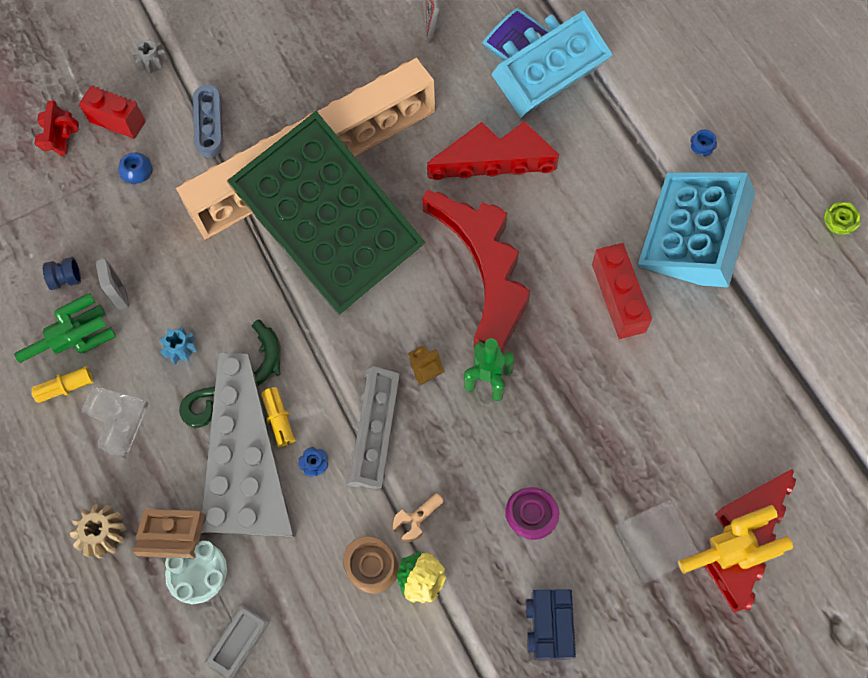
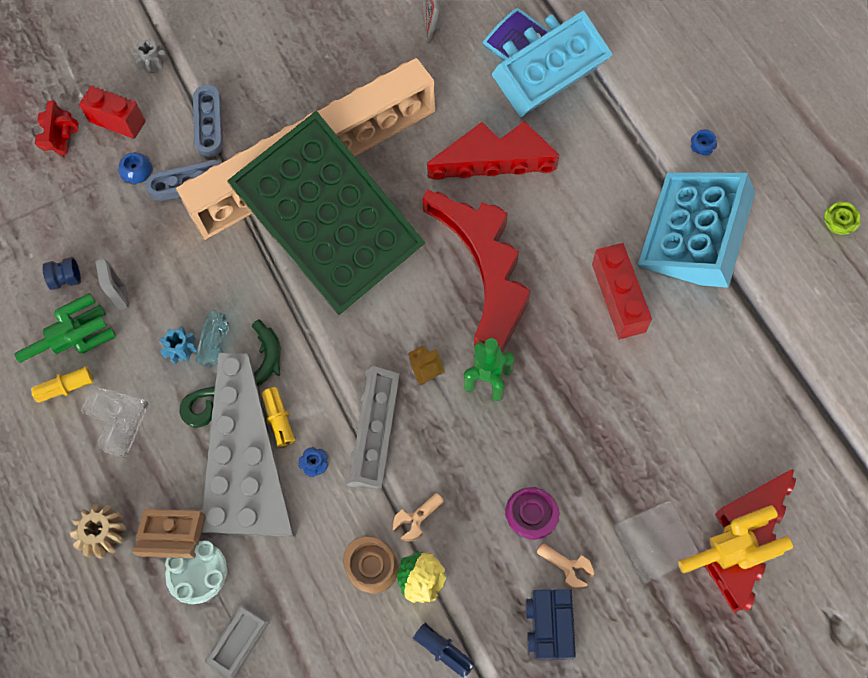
(174, 178): none -> sand blue plate
(211, 339): none -> clear light blue plate
(443, 650): none -> dark blue axle
(567, 566): none -> light nougat bar

